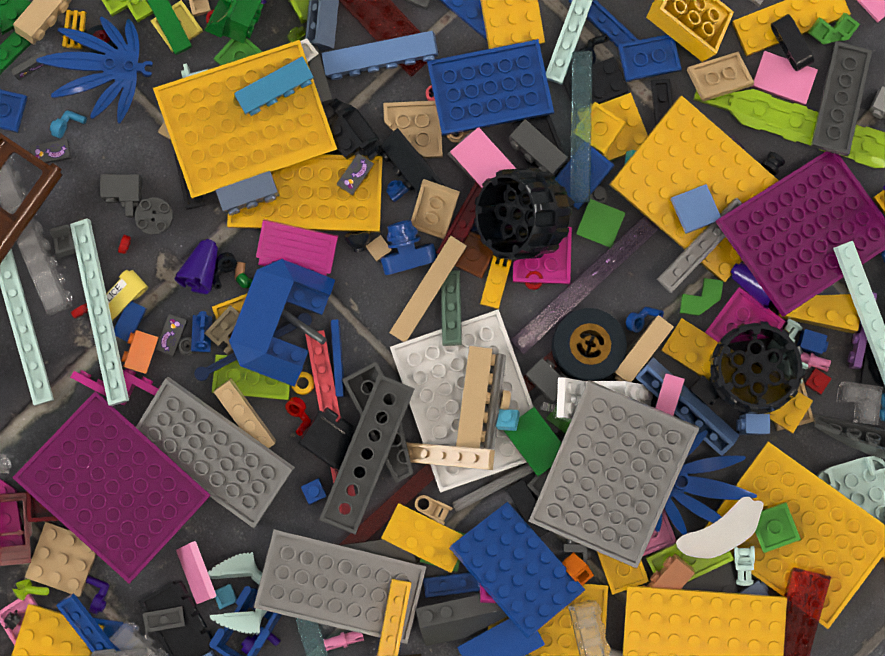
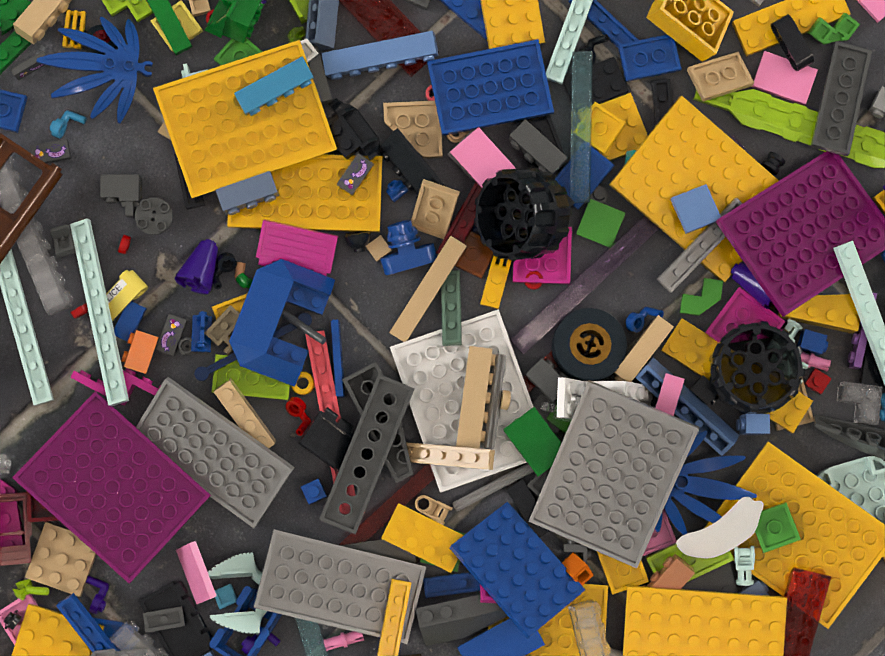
(508, 420): medium azure plate -> none

